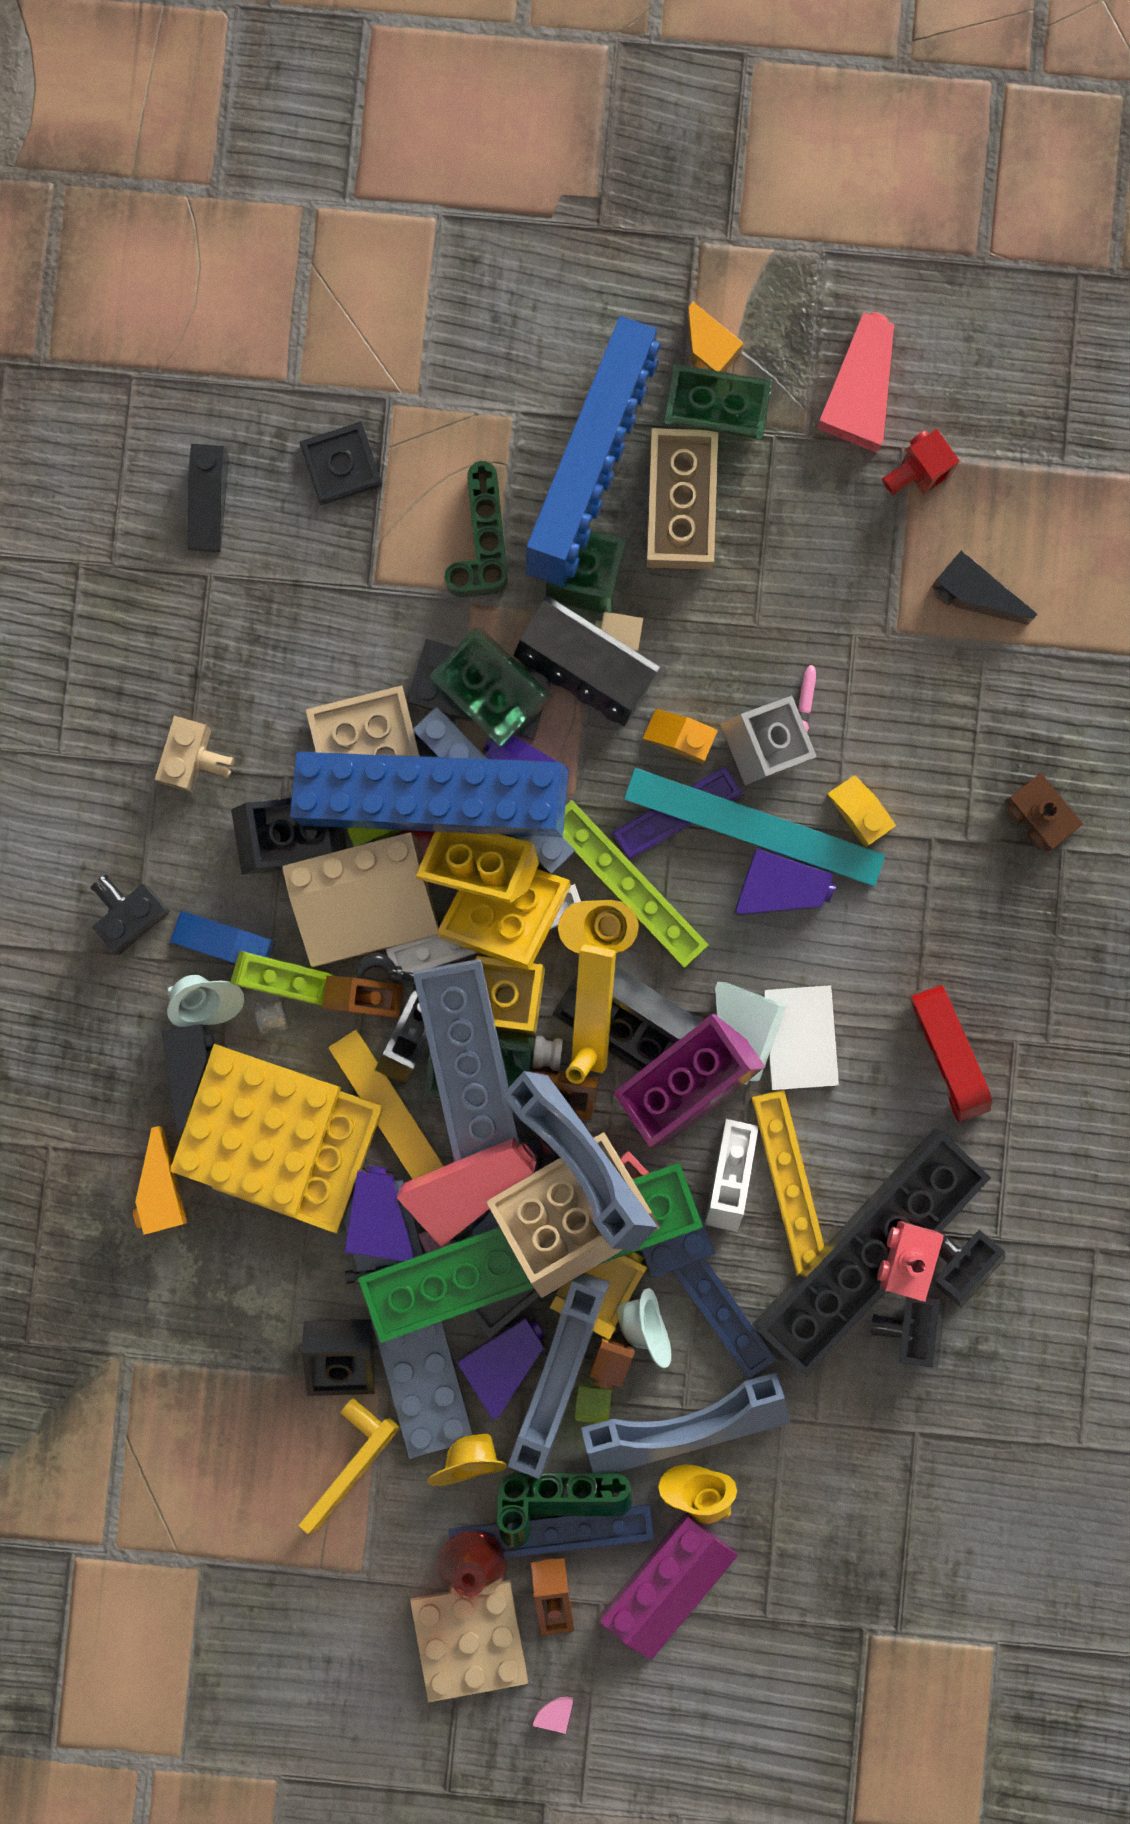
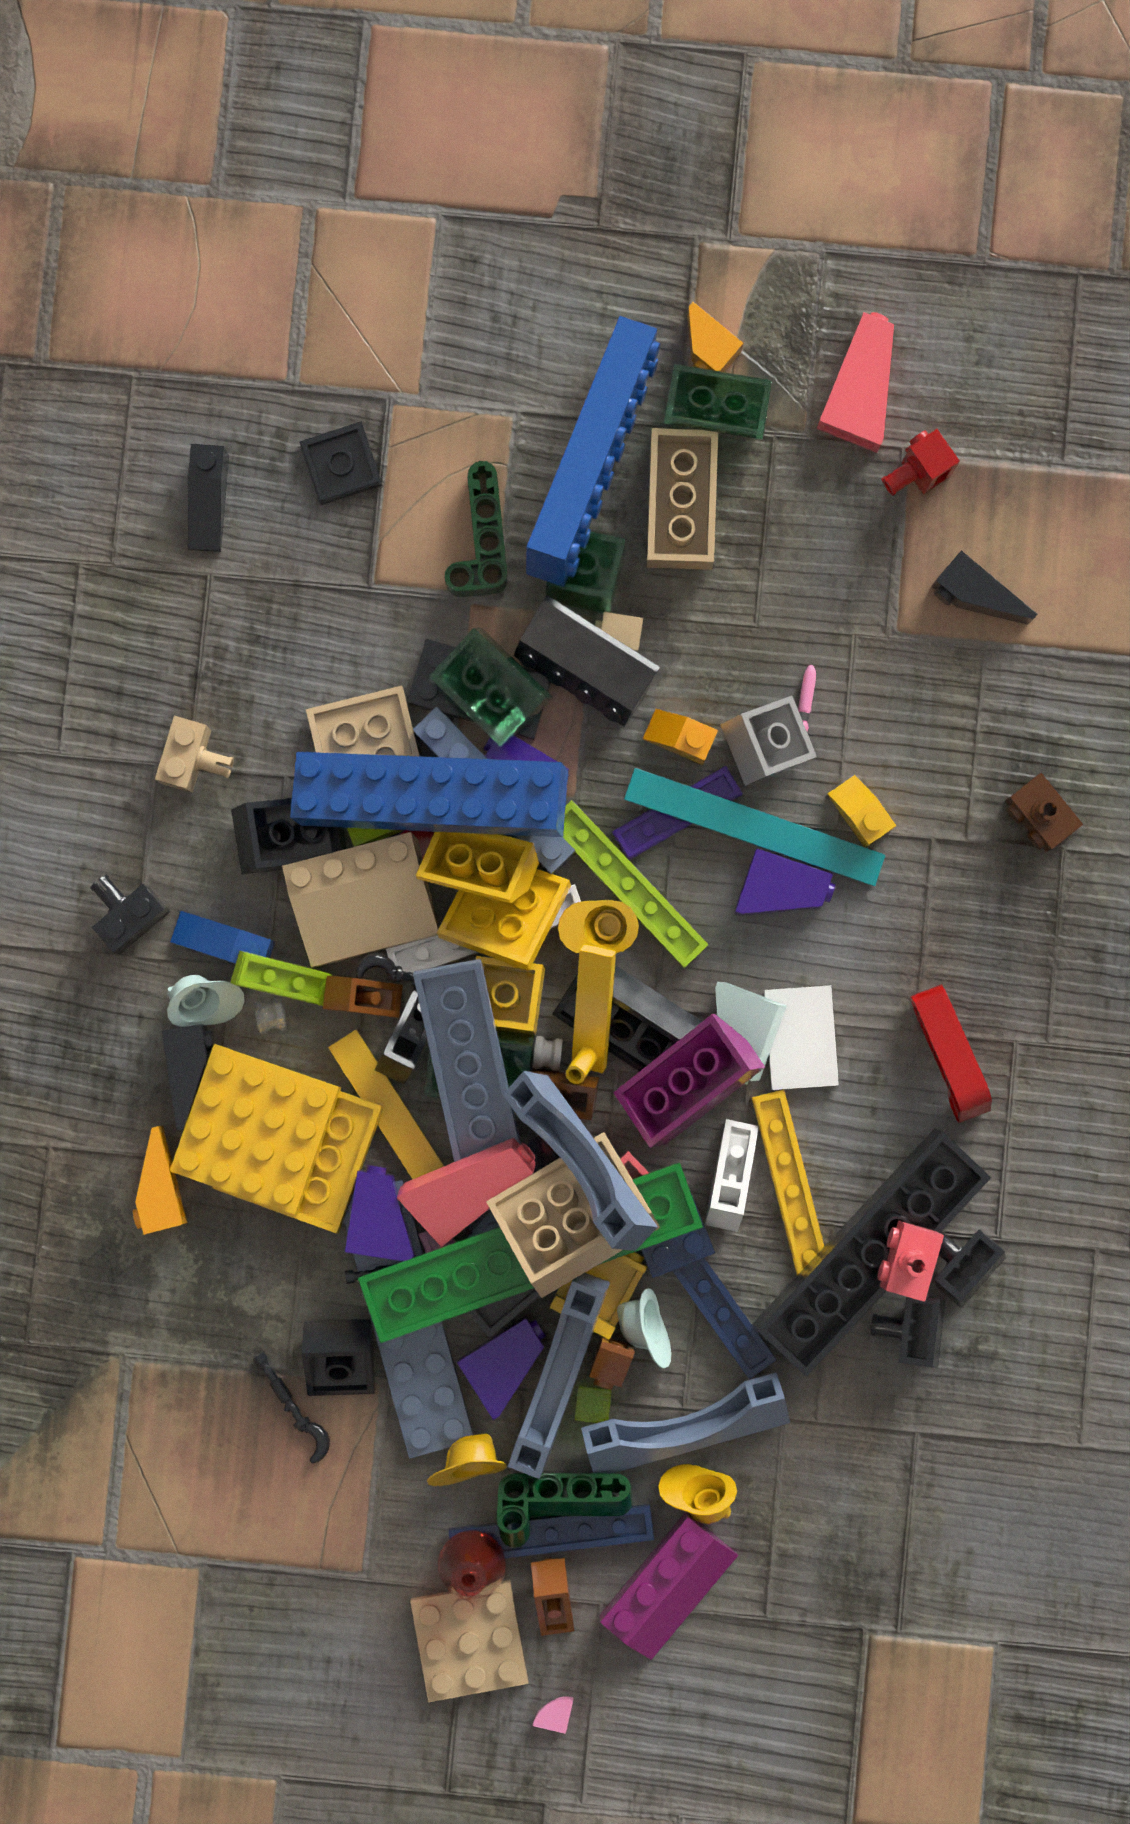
(302, 1424): none -> black piece
(379, 1436): yellow piece -> none

